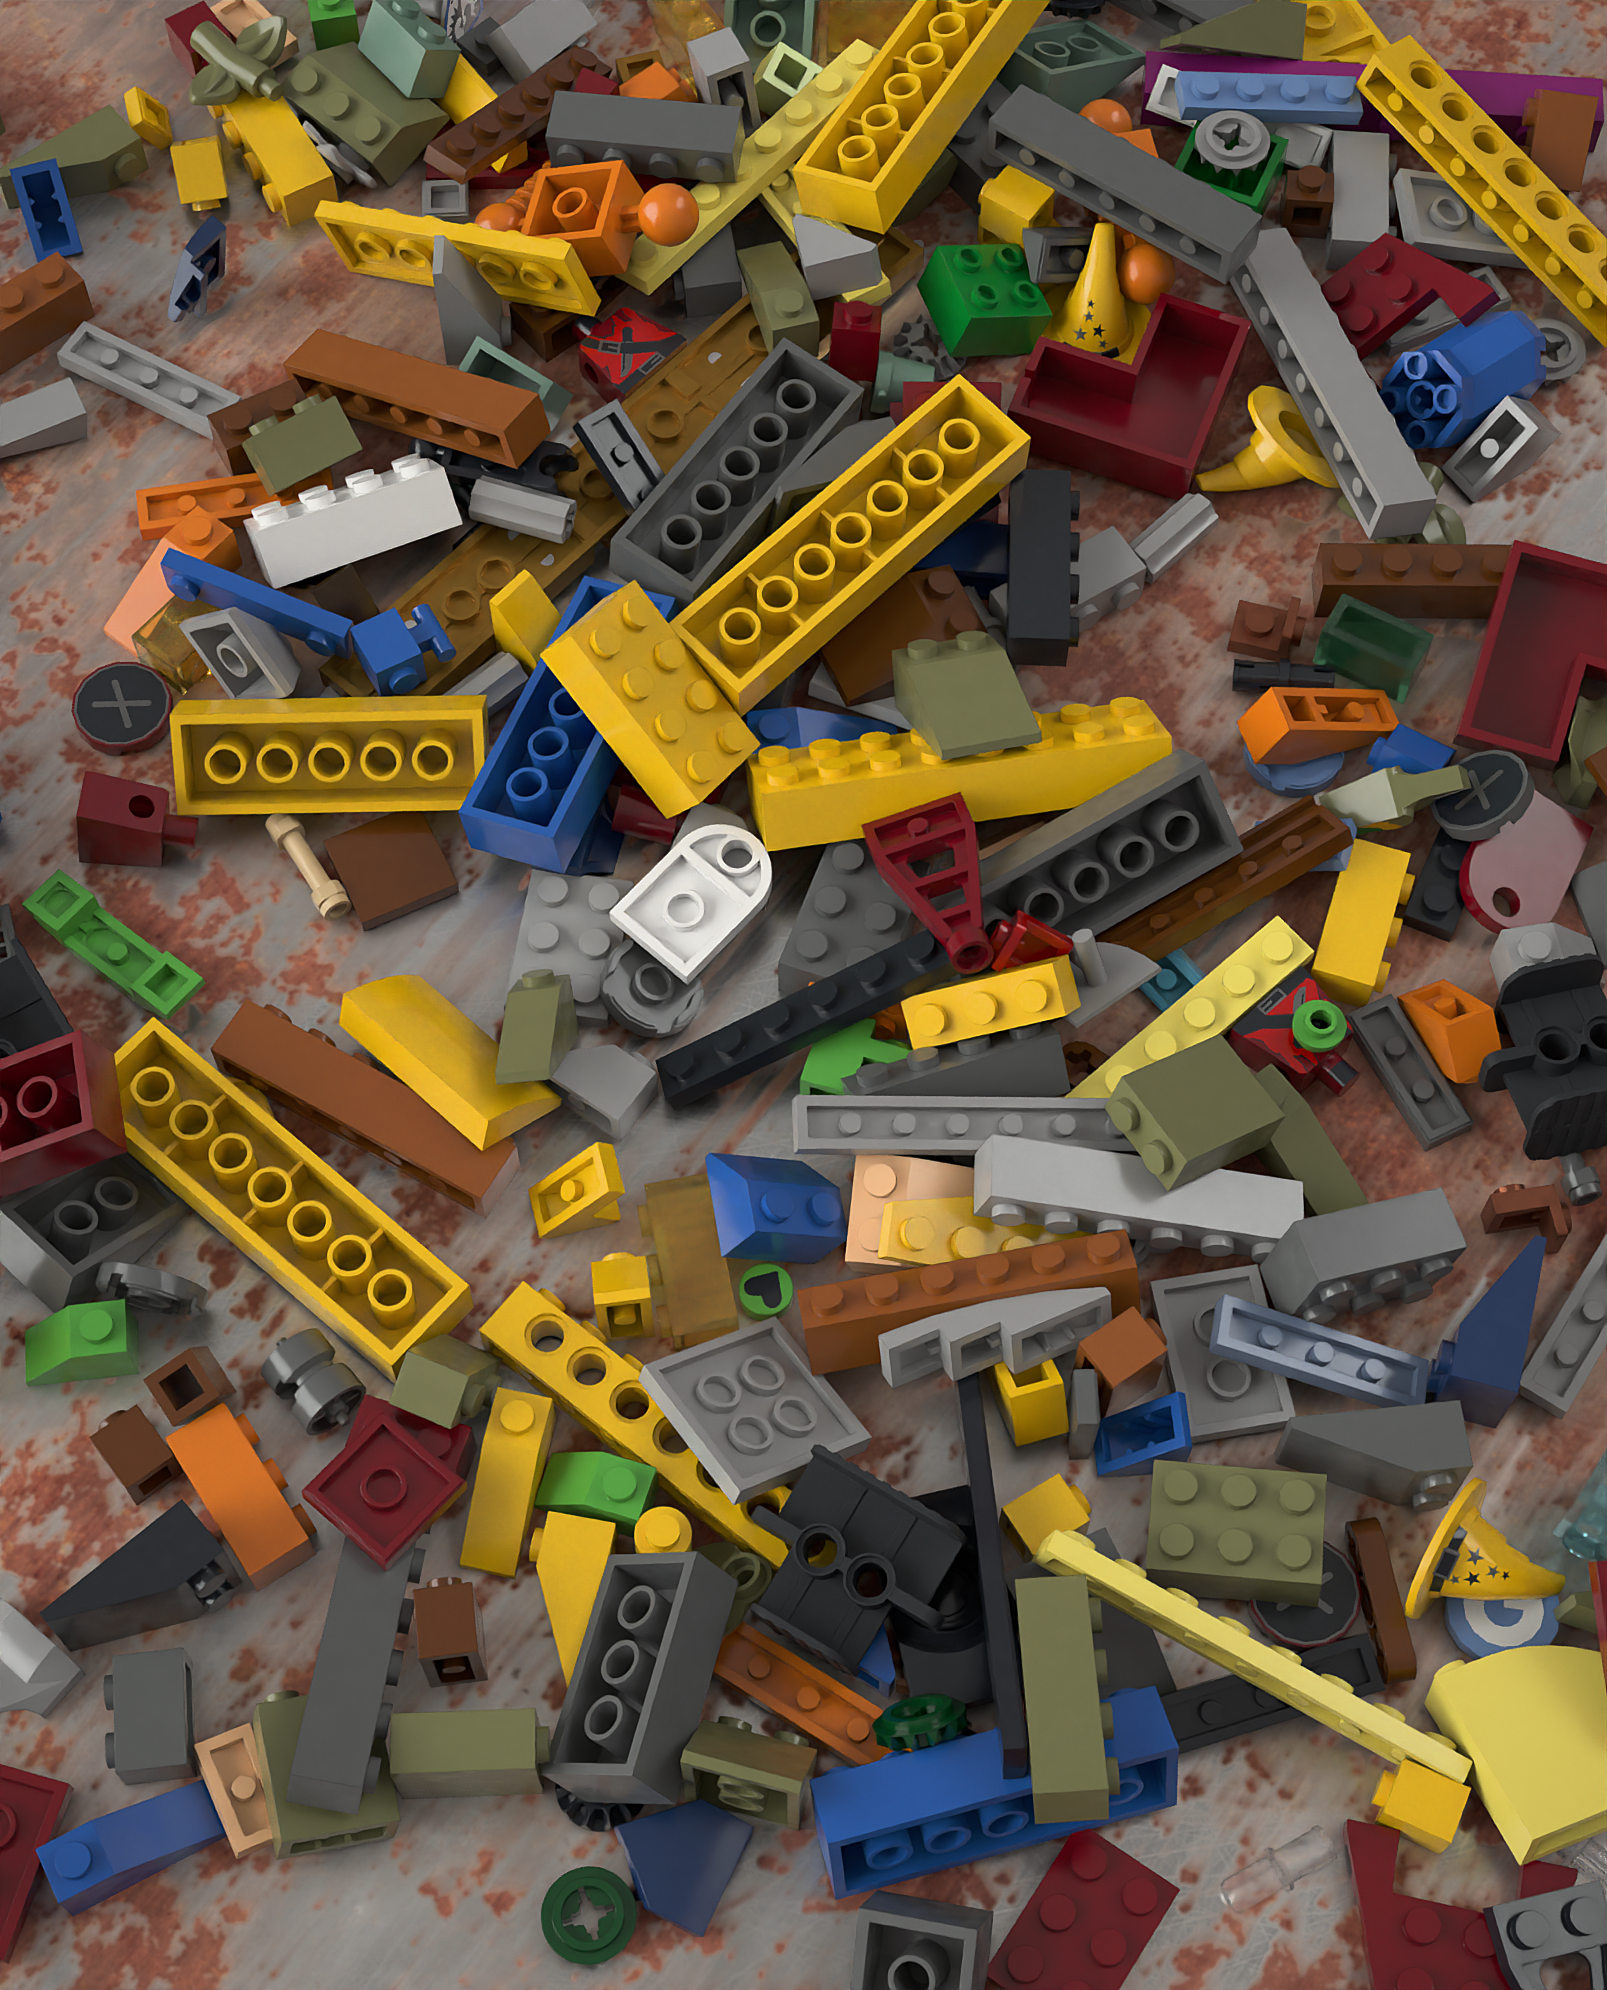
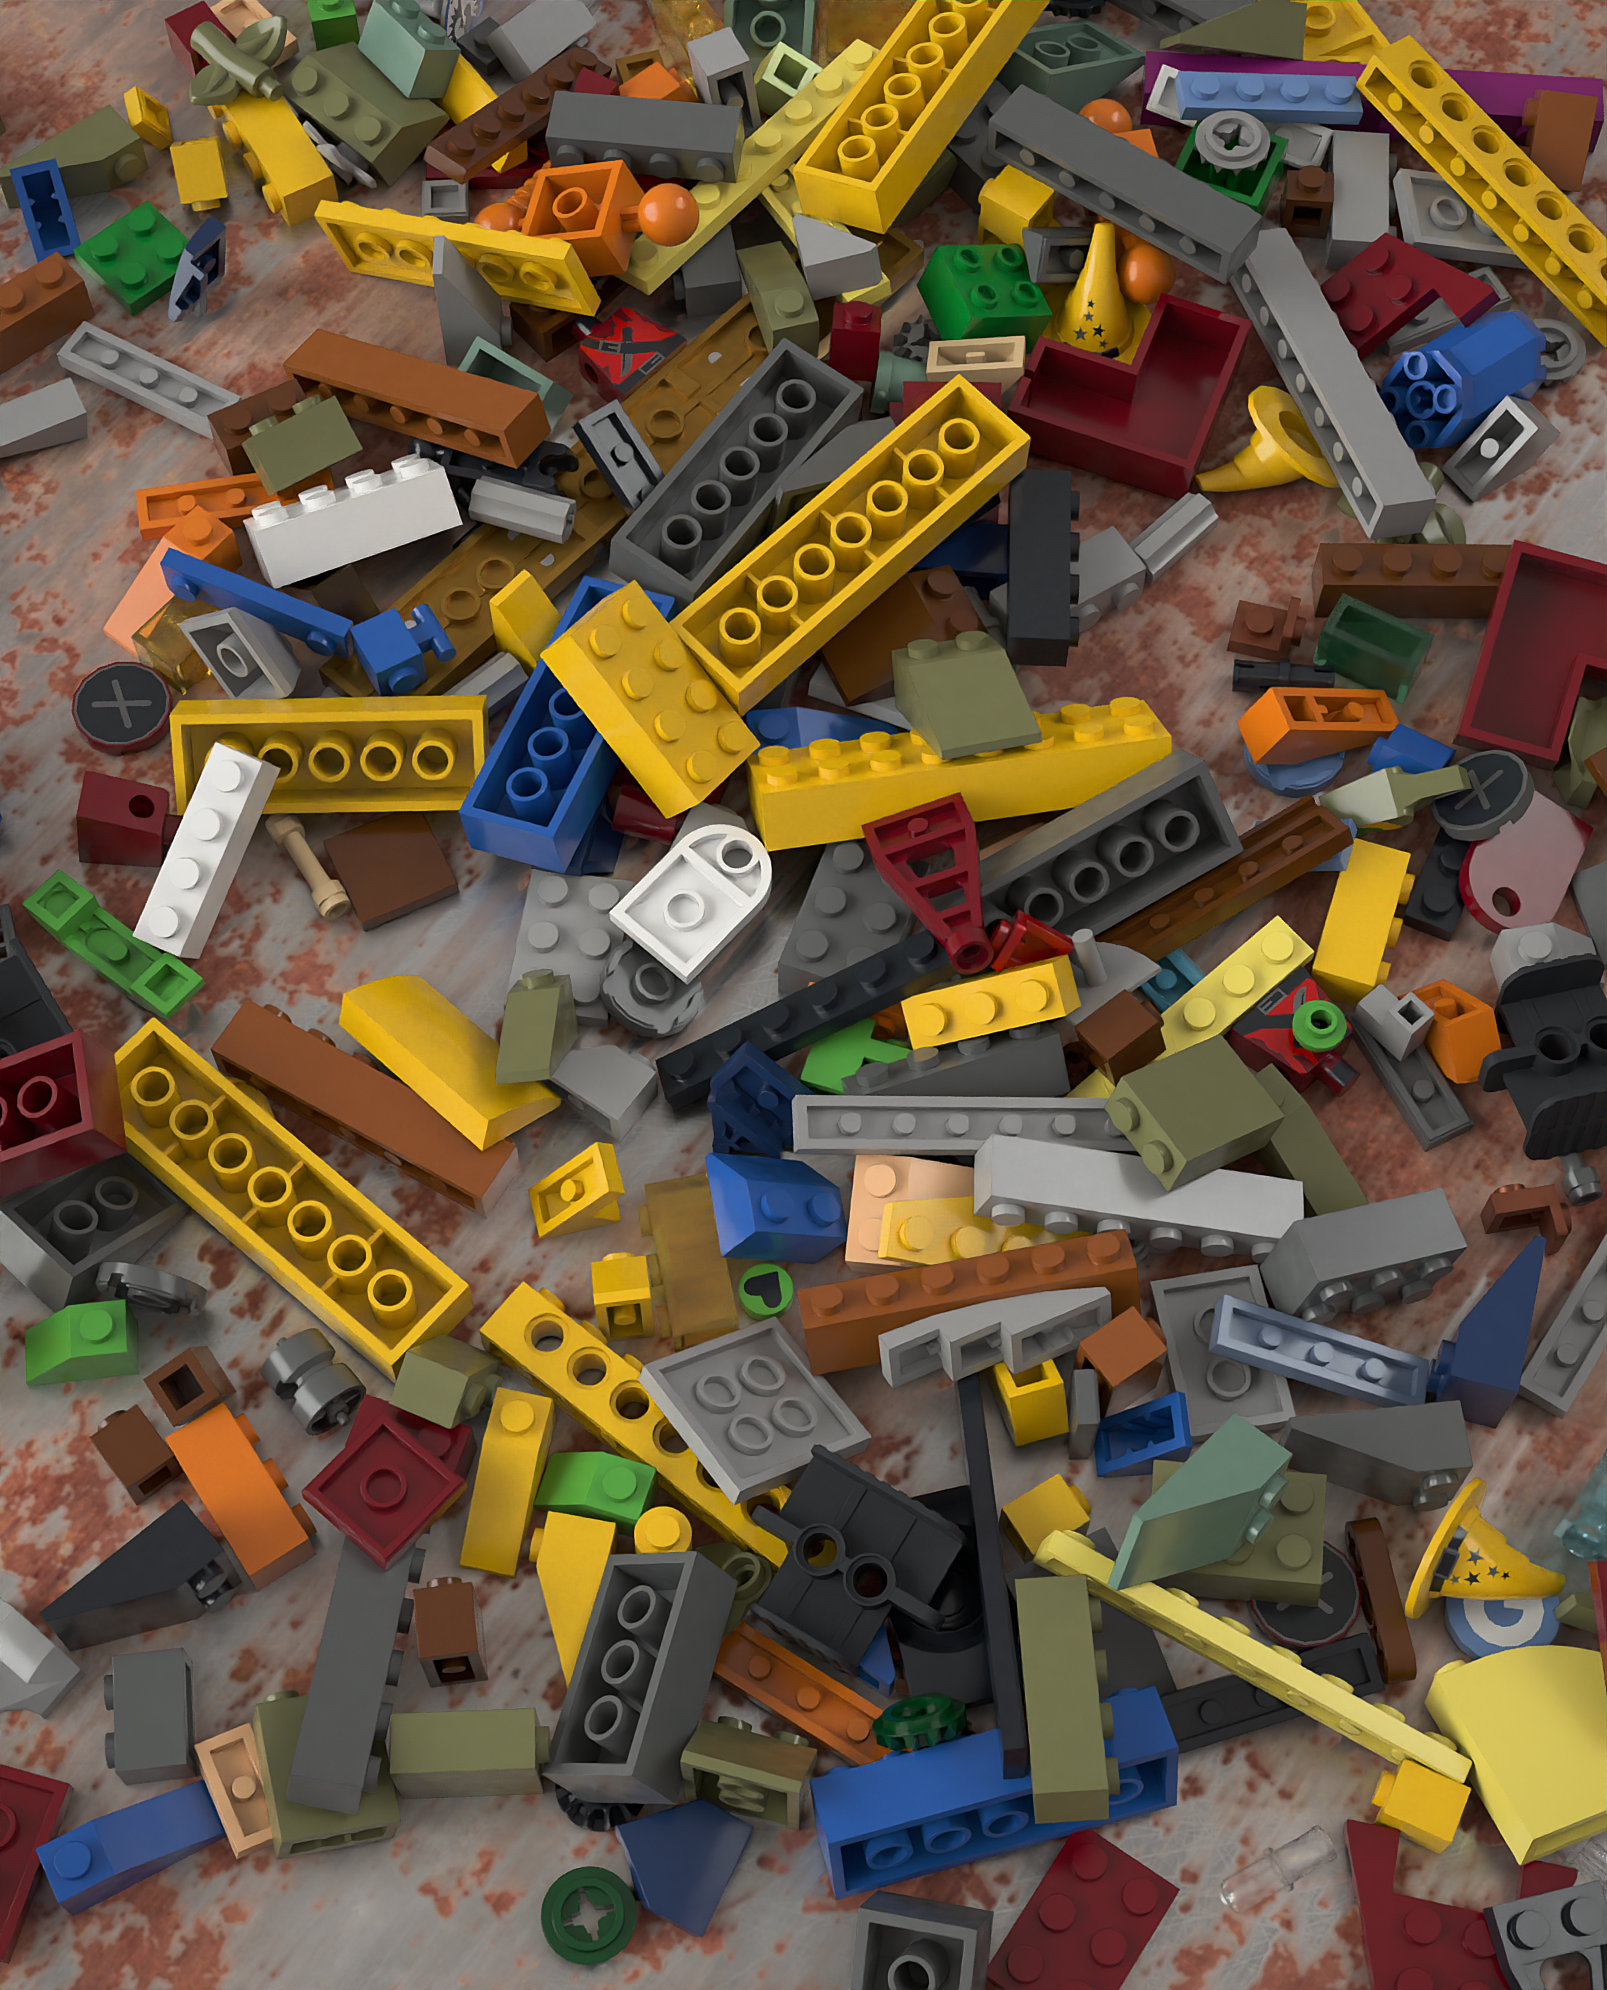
(134, 257): none -> green plate
(206, 851): none -> white brick
(753, 1104): none -> dark blue slope
(978, 360): none -> tan slope
(1121, 1036): none -> reddish brown brick
(1205, 1506): none -> sand green slope
(1394, 1022): none -> light grey piece

